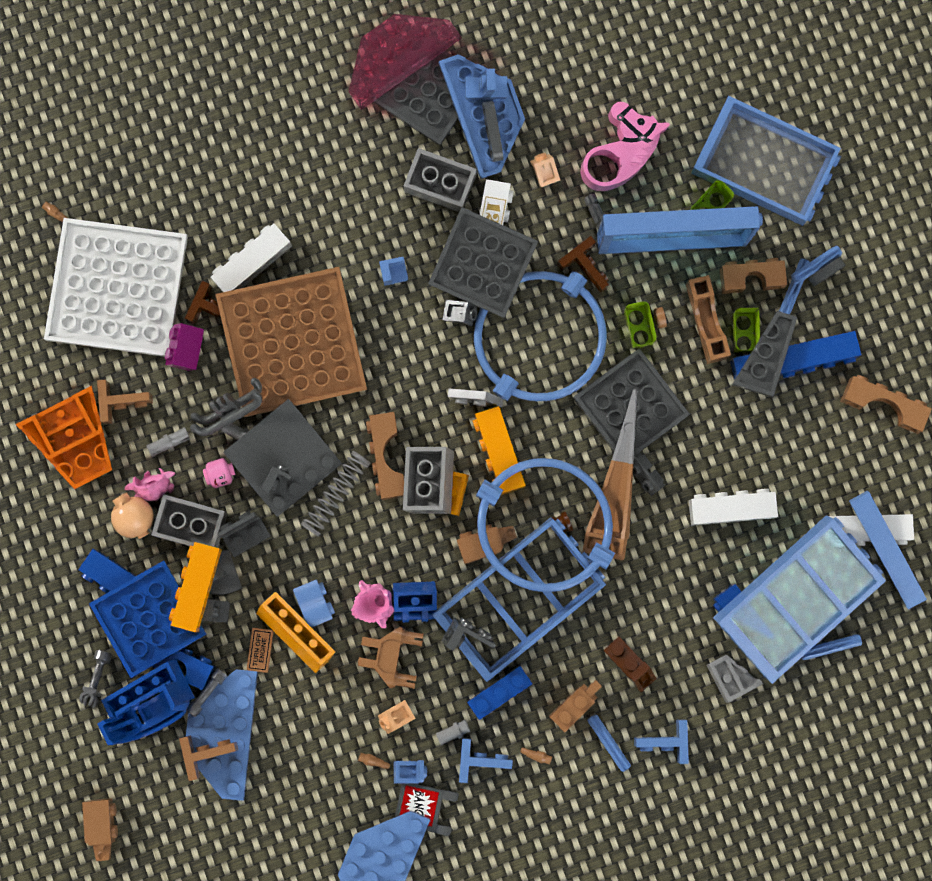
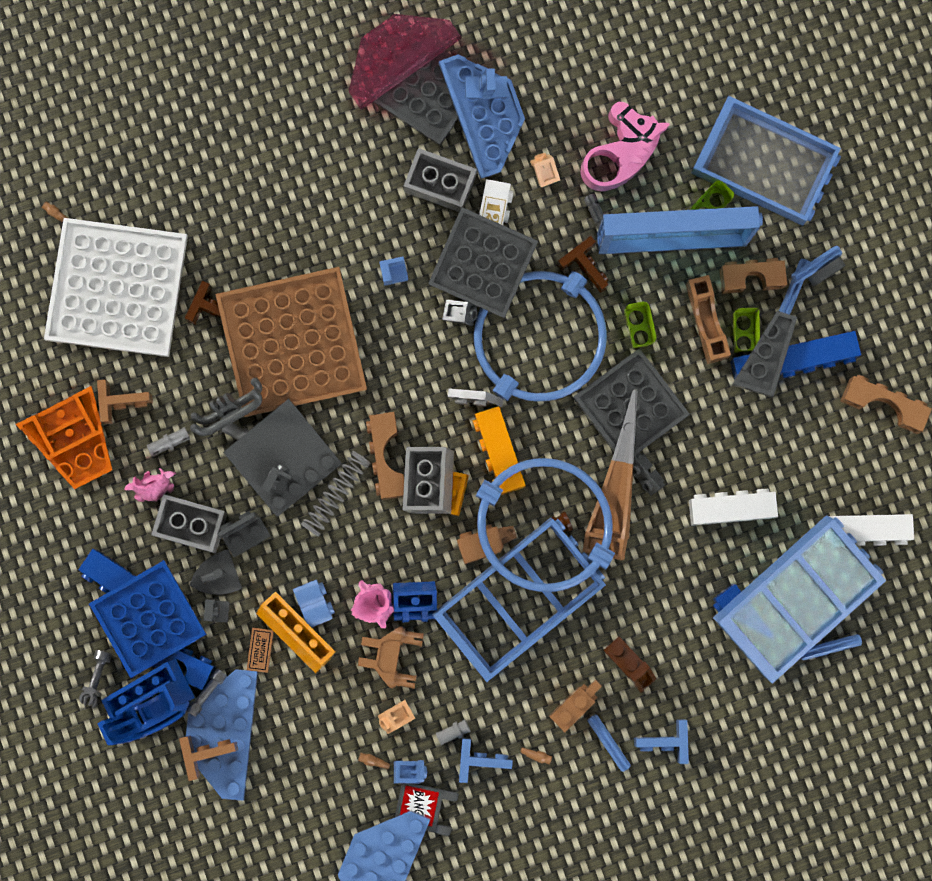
(99, 826): medium nougat hinge -> none
(132, 516): light nougat brick -> none
(184, 347): magenta brick -> none
(195, 588): light orange brick -> none
(218, 473): bright pink head -> none
(252, 259): white brick -> none
(454, 634): dark grey bracket -> none
(492, 131): dark grey beam -> none
(499, 692): blue arch -> none
(660, 318): medium nougat tile -> none
(731, 678): light grey wing -> none
(887, 549): medium blue tile -> none

